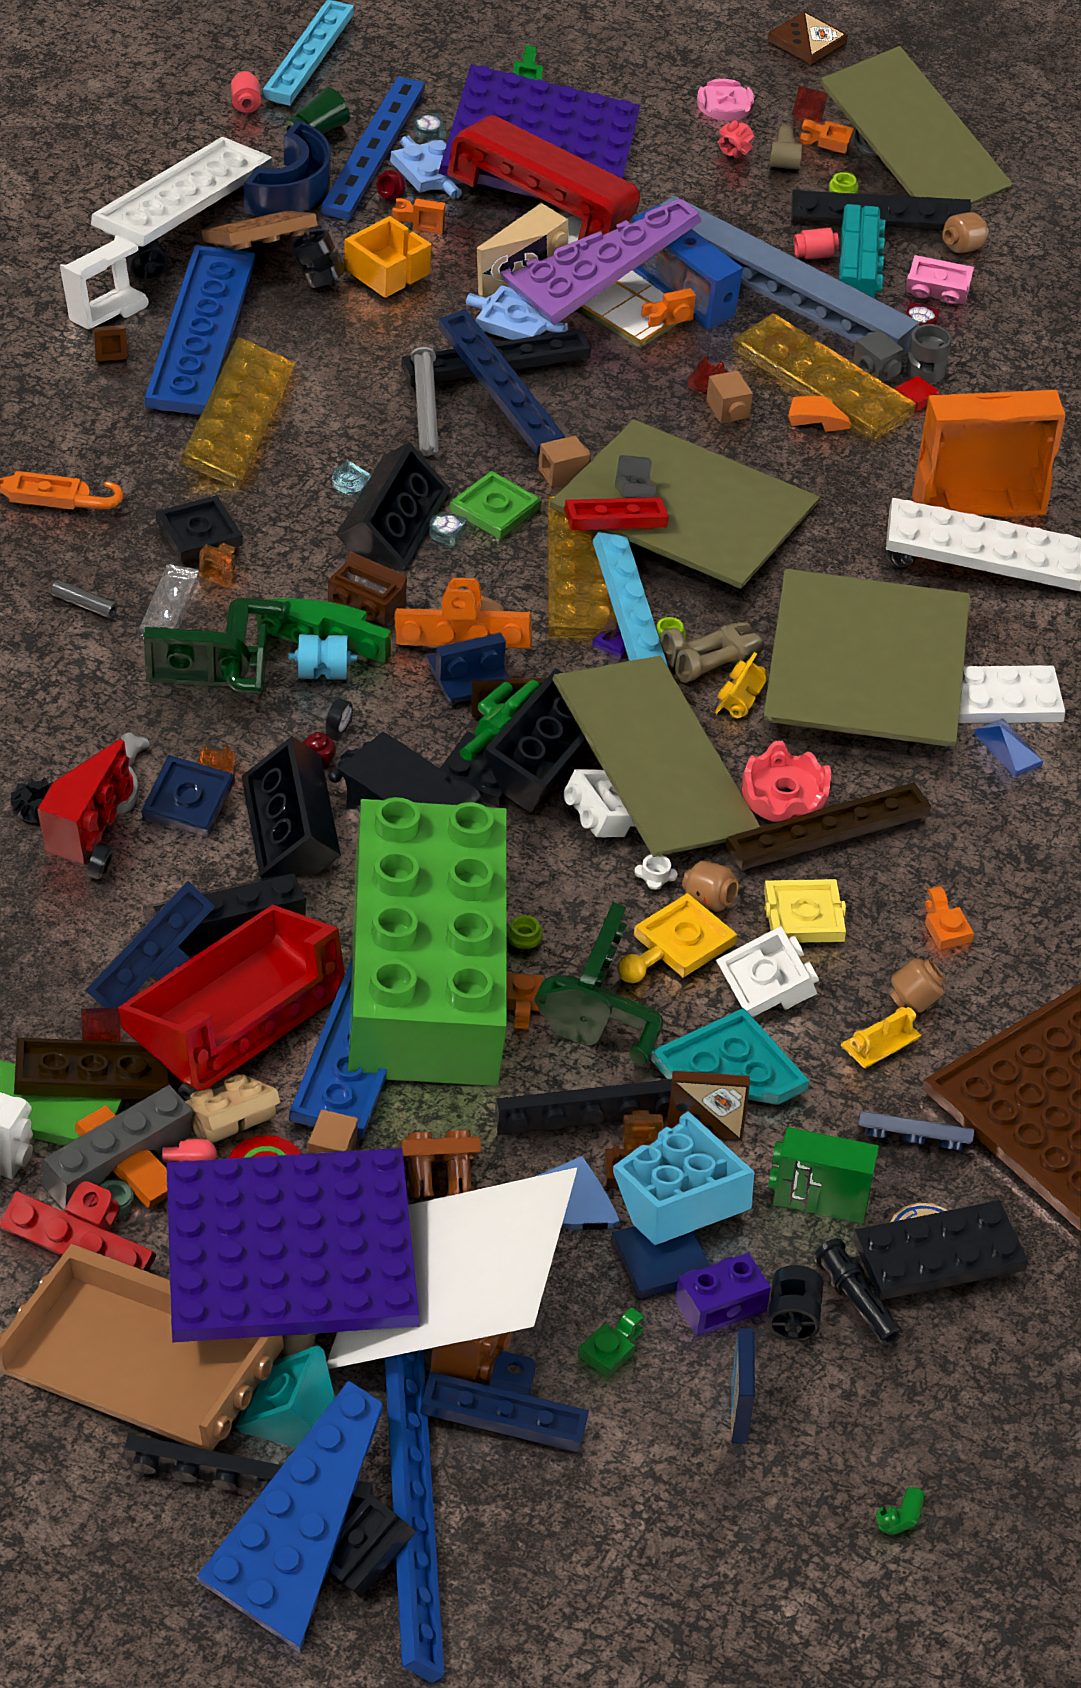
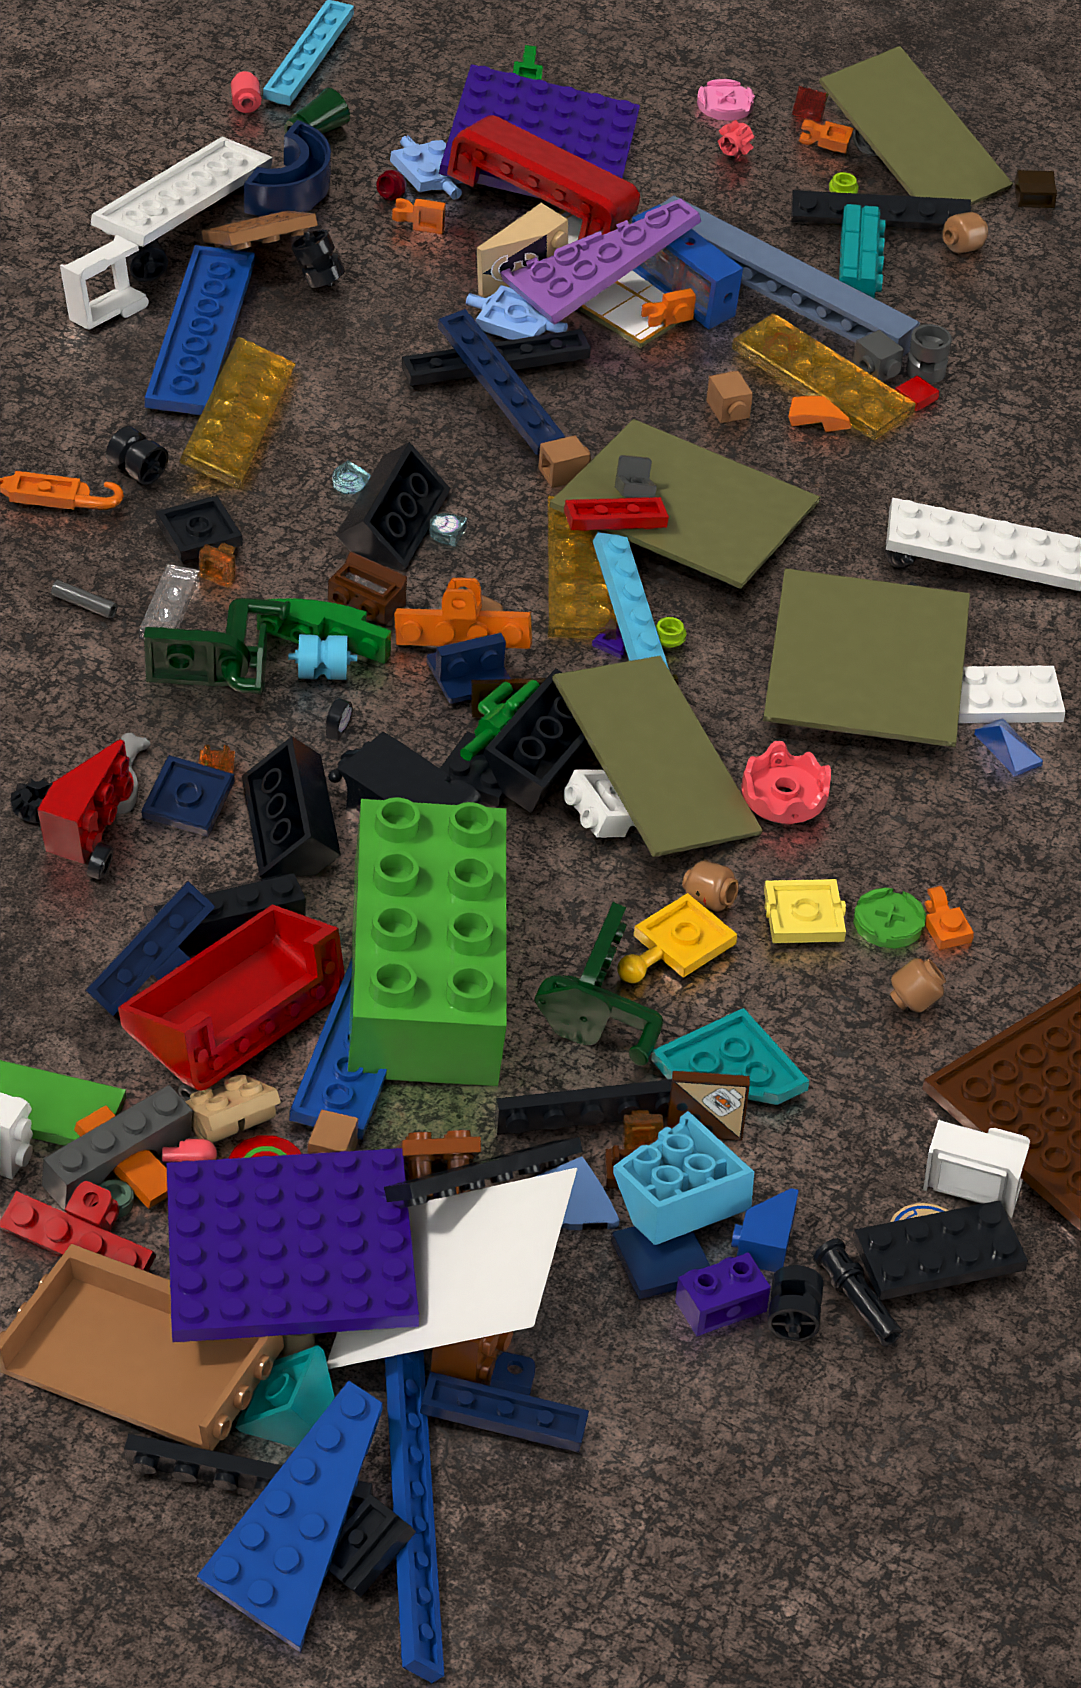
(87, 1069): dark brown tile -> none
(101, 1024): clear red tile -> none
(110, 343): reddish brown tile -> none
(138, 456): none -> black wheel
(323, 745): dark red plate -> none
(372, 148): blue tile -> none
(387, 256): light orange piece -> none
(425, 395): light grey axle -> none
(429, 127): clear light blue tile -> none
(472, 1175): none -> black plate
(495, 504): bright green tile -> none
(520, 997): orange plate -> none
(524, 932): lime plate -> none
(611, 1348): green plate -> none
(656, 871): white plate -> none
(689, 658): dark tan piece -> none
(699, 378): clear red tile -> none
(742, 692): yellow hinge -> none
(742, 1385): dark blue tile -> none
(767, 1230): none -> blue slope
(769, 973): white plate -> none
(785, 151): dark tan pin -> none
(807, 37): reddish brown tile -> none
(816, 244): coral brick -> none
(823, 1174): green brick -> none
(827, 826): dark brown plate -> none
(883, 1038): yellow hinge -> none
(889, 918): none -> bright green tile
(903, 1518): green arm -> none
(915, 1130): tile -> none
(923, 313): tile -> none
(939, 280): bright pink bracket -> none
(977, 1164): none -> white piece
(989, 452): orange tile -> none
(1035, 189): none -> dark brown piece

